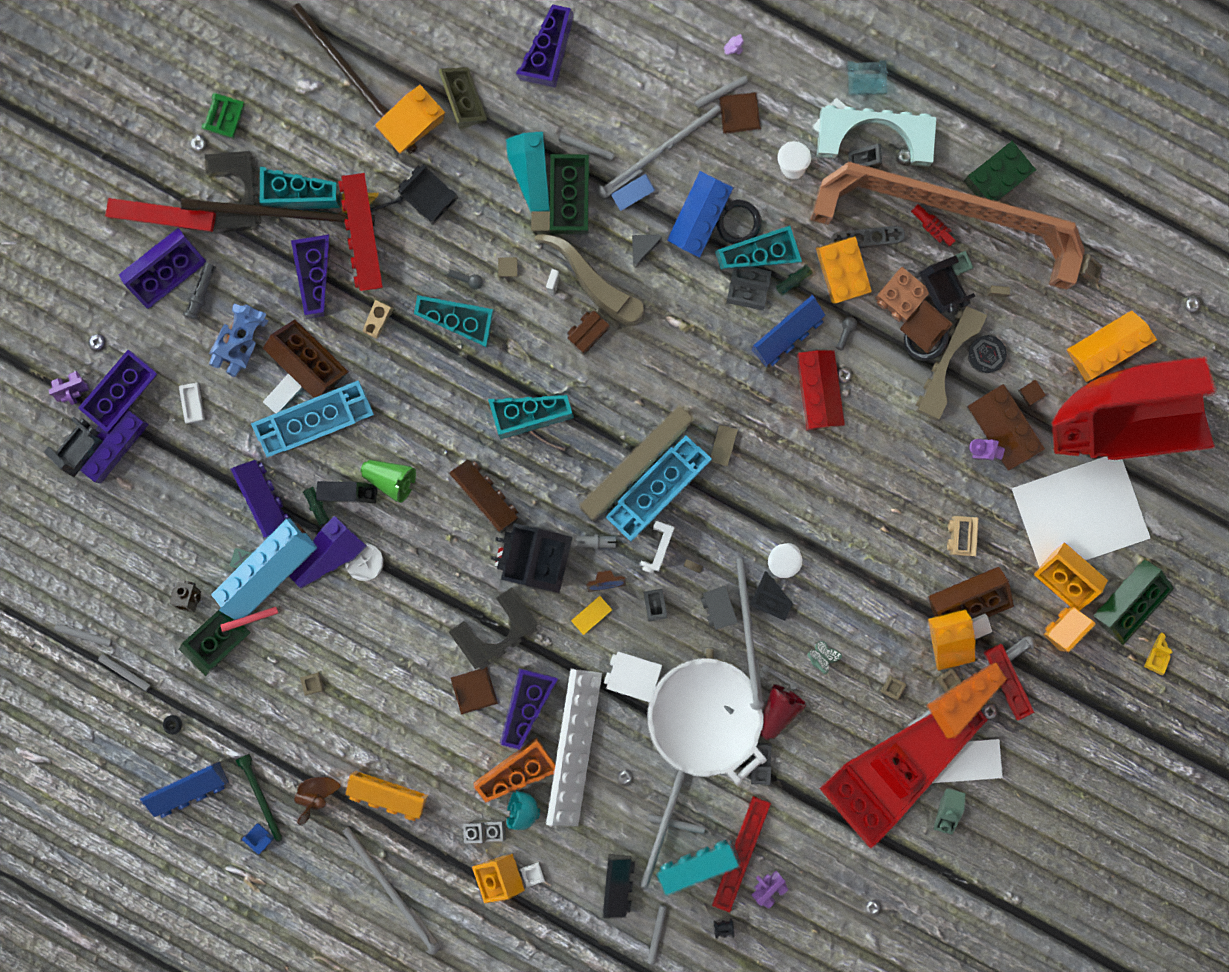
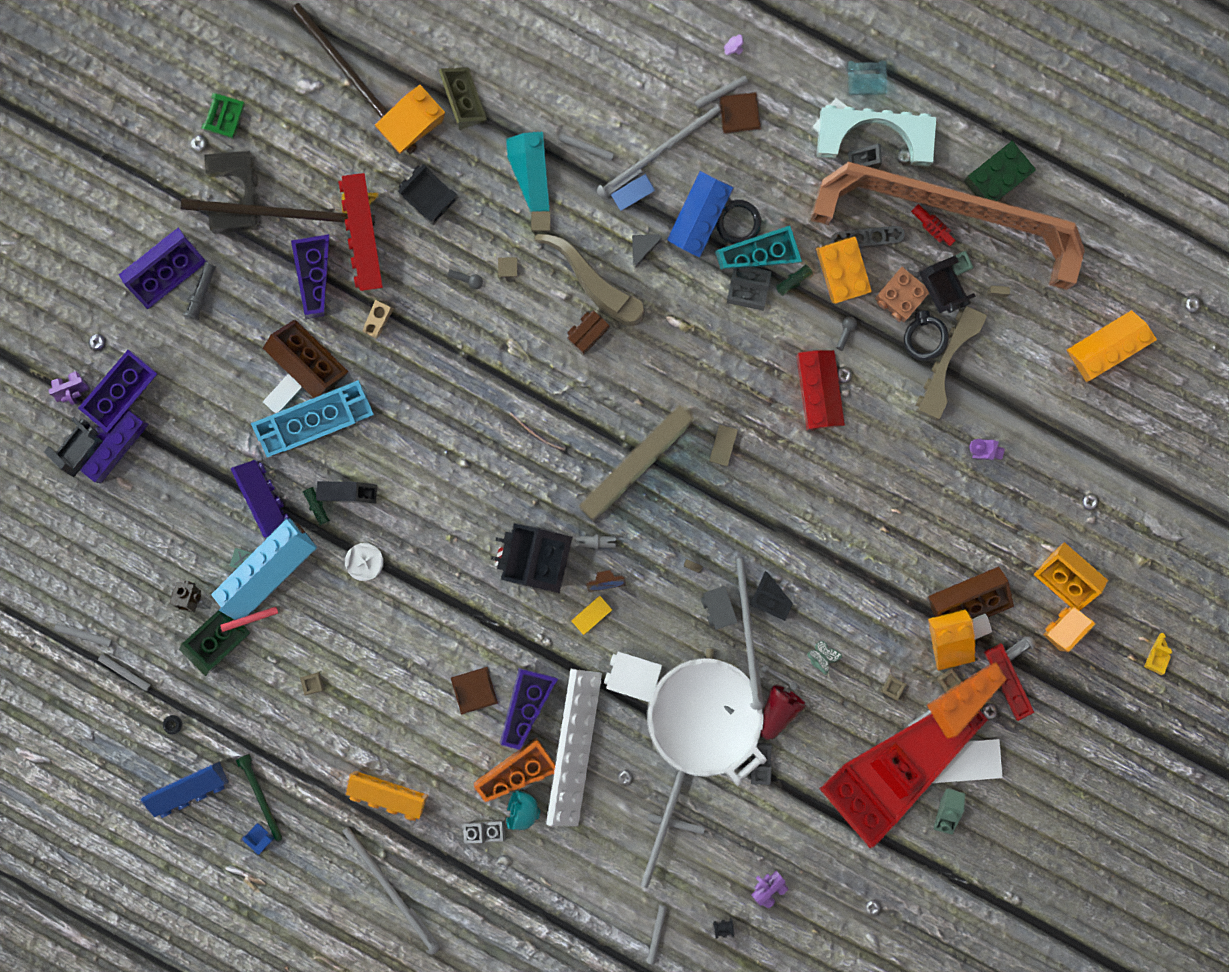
(160, 215): red tile -> none
(191, 403): white tile -> none
(245, 319): medium blue hips -> none
(296, 191): teal wedge -> none
(312, 794): reddish brown piece -> none
(335, 546): dark purple wedge -> none
(390, 478): bright green cone -> none
(399, 199): black hinge -> none
(460, 318): teal wedge -> none
(484, 495): reddish brown slope -> none
(498, 878): light orange slope -> none
(521, 623): clear smoke arch -> none
(528, 413): teal wedge -> none
(532, 874): white tile -> none
(547, 52): dark purple wedge -> none
(553, 282): white tile -> none
(569, 194): dark green brick -> none
(618, 886): black slope -> none
(655, 605): dark grey slope -> none
(658, 488): medium azure slope -> none
(667, 532): white panel -> none
(697, 868): teal brick -> none
(744, 847): red tile -> none
(785, 560): white piece -> none
(788, 331): blue slope -> none
(794, 159): white piece -> none
(926, 326): reddish brown piece -> none
(963, 536): tan window -> none
(987, 354): tile -> none
(1005, 423): reddish brown slope -> none
(1032, 392): reddish brown tile -> none
(1084, 507): white sticker -> none
(1090, 268): dark tan tile -> none
(1134, 601): dark green slope -> none
(1138, 412): red windscreen -> none

